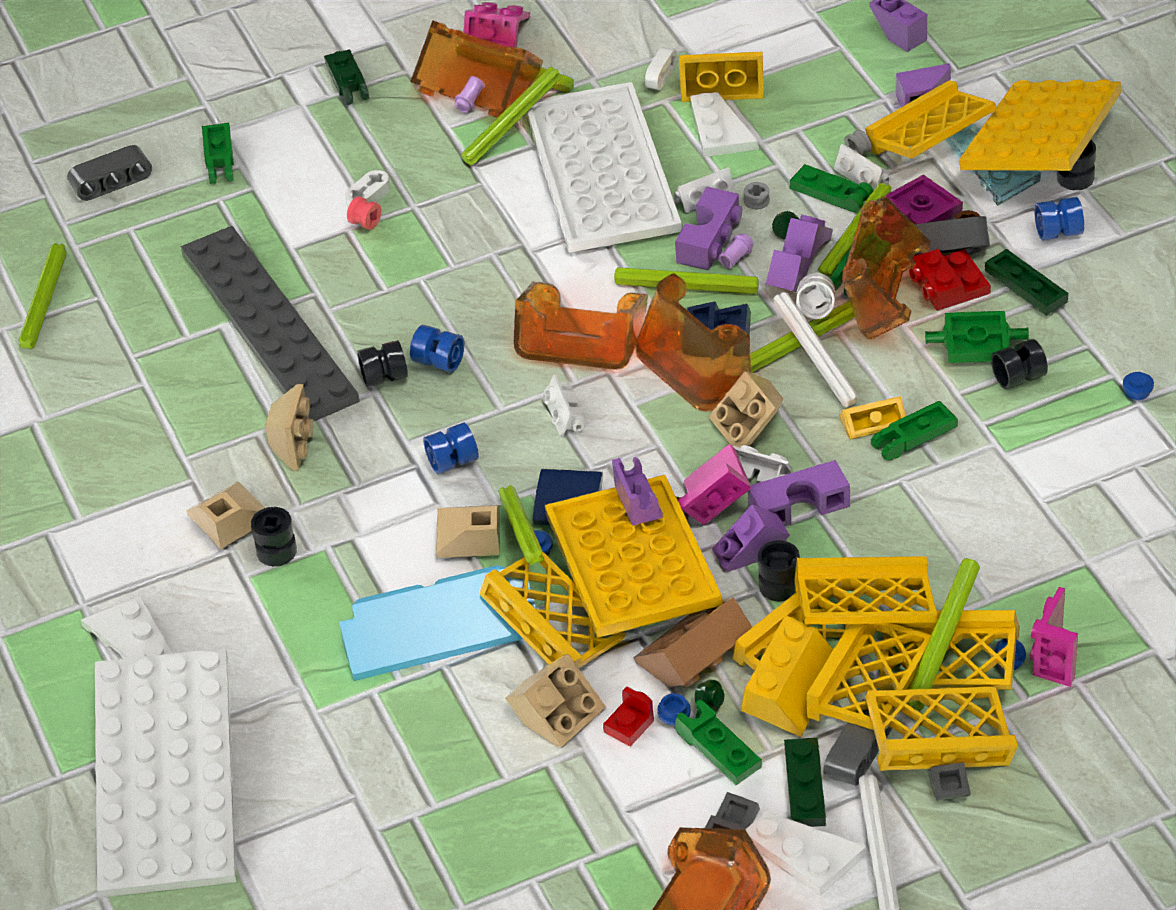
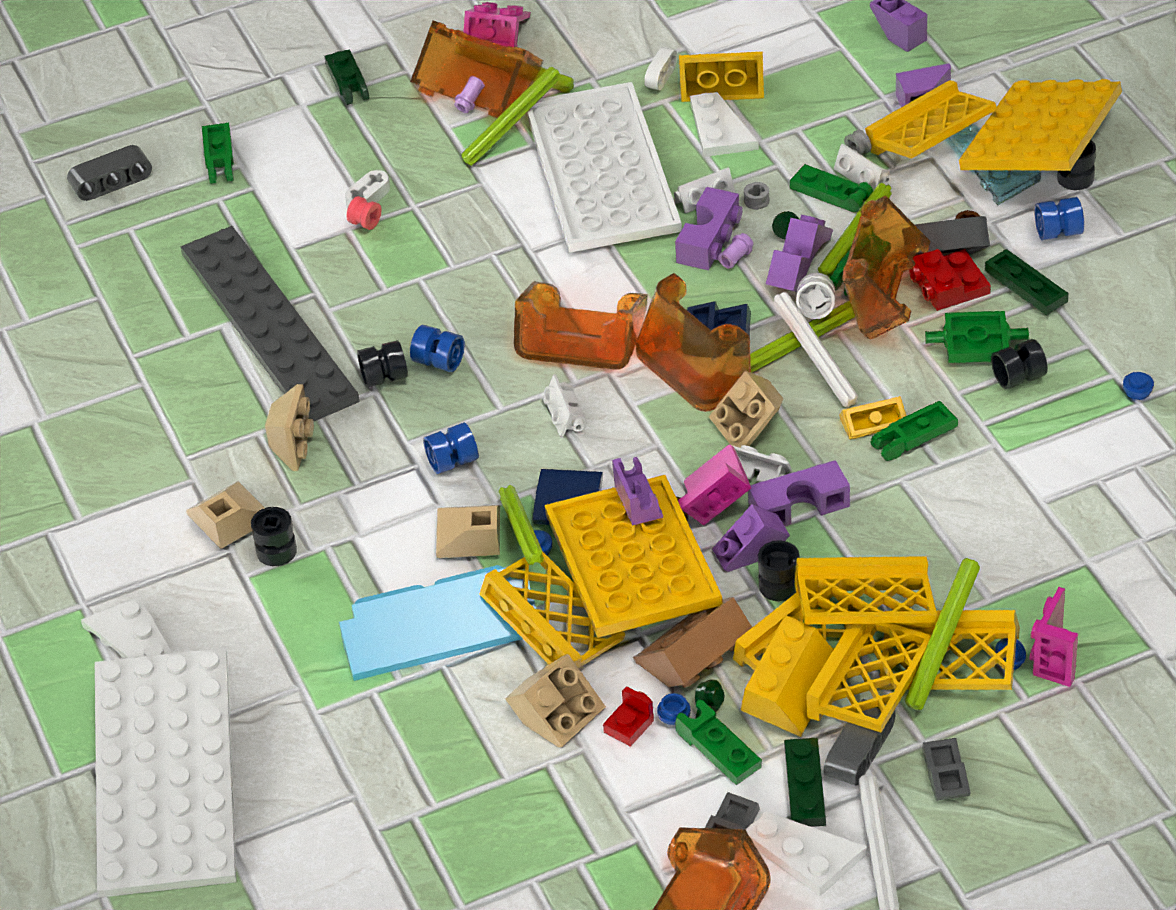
(42, 296): lime axle -> none
(693, 280): lime axle -> none
(925, 201): magenta plate -> none
(945, 748): yellow fence -> none

